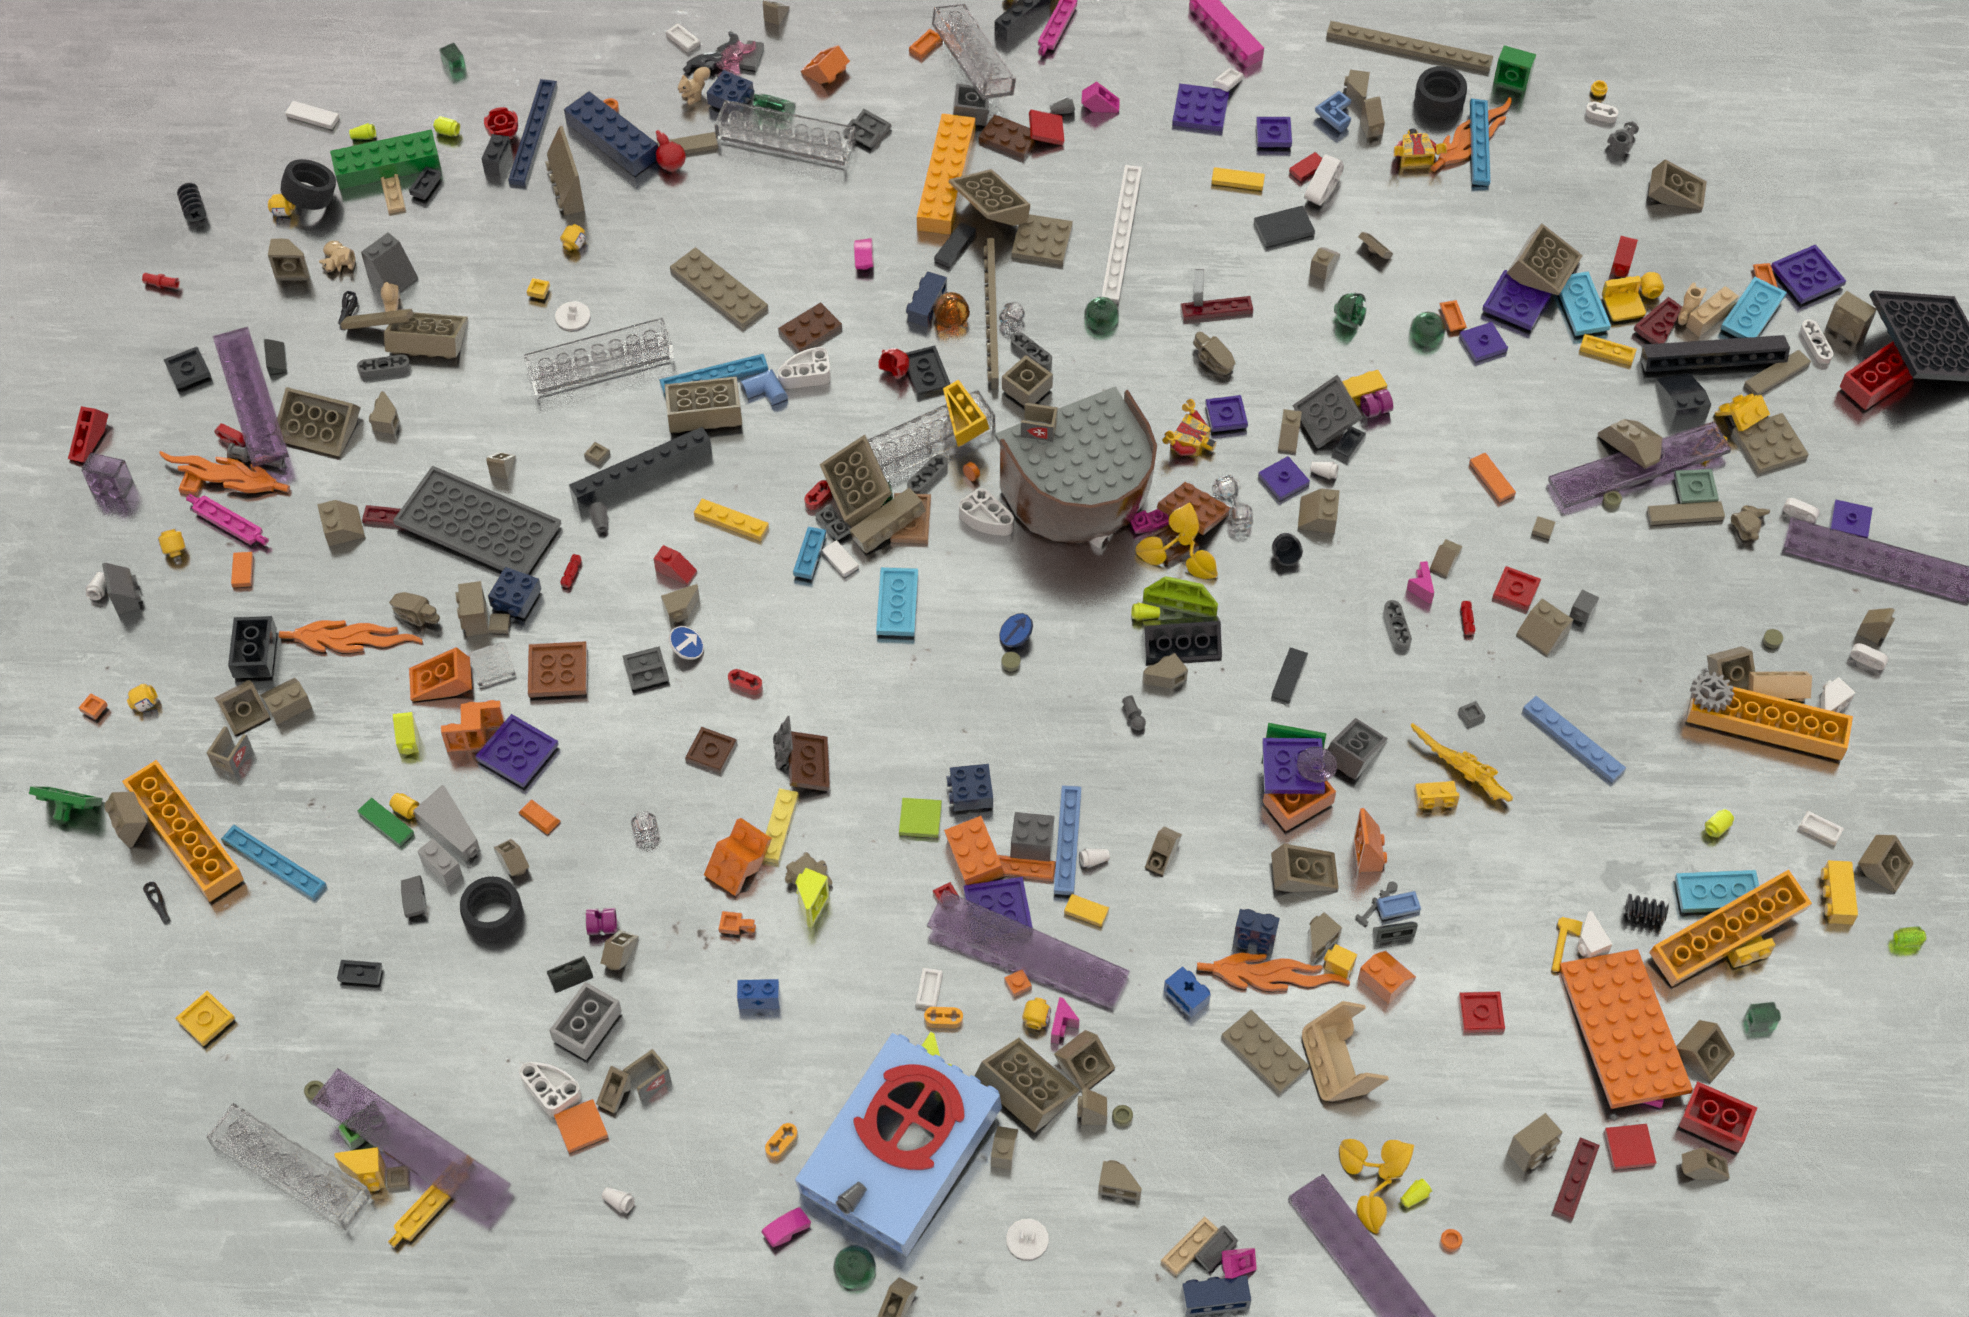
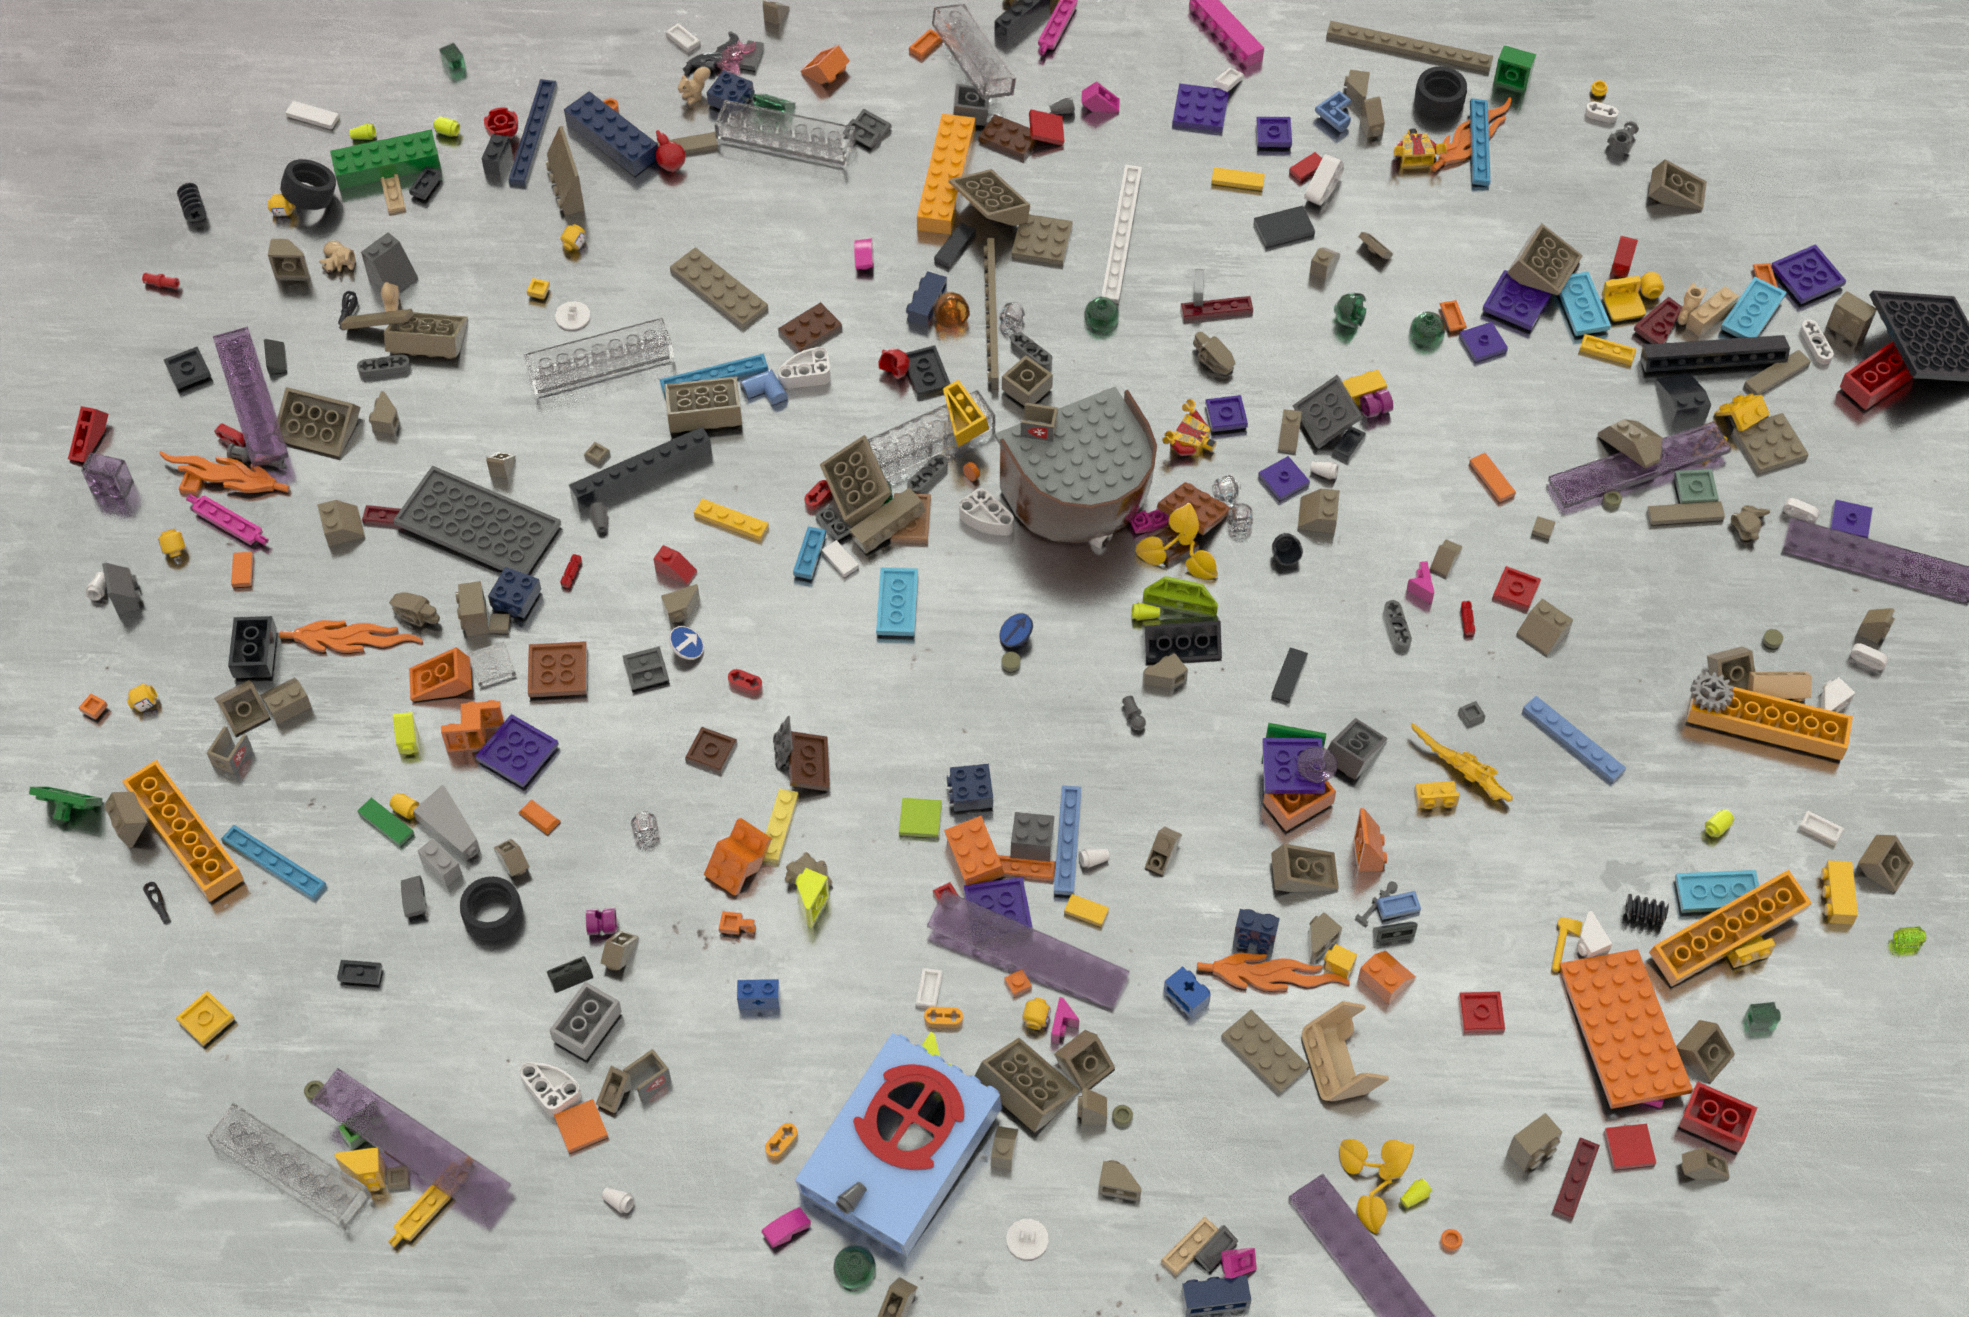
(1584, 606): dark grey brick -> none

